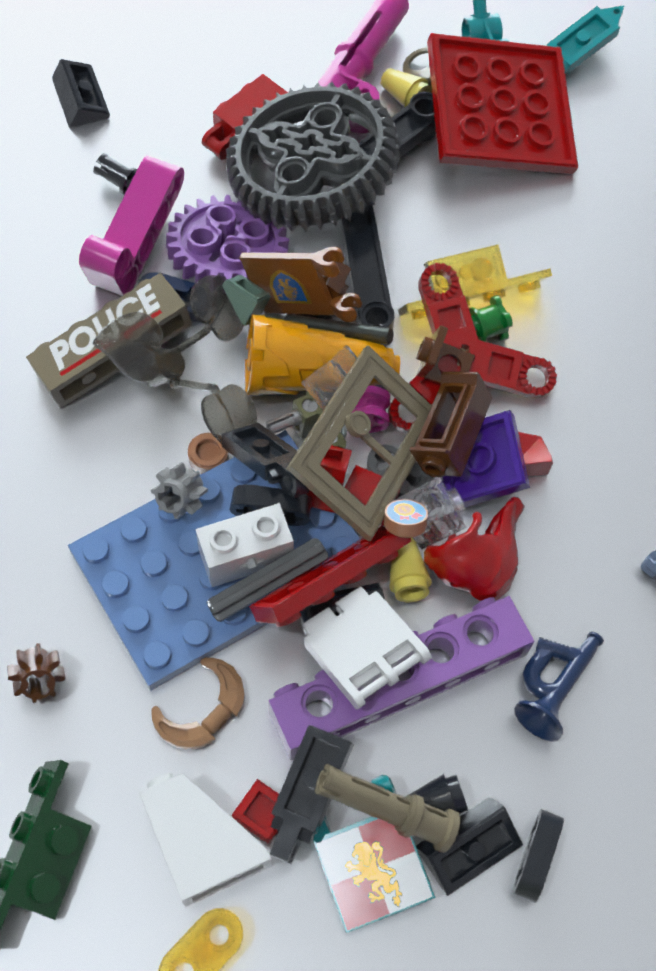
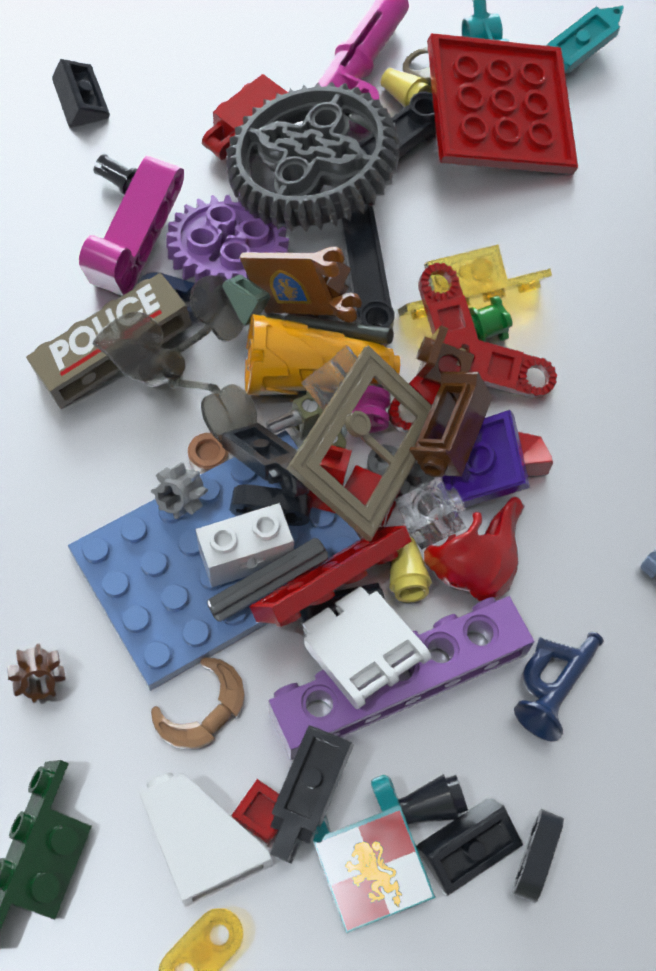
(405, 518): tile -> none
(406, 813): dark tan pin -> none

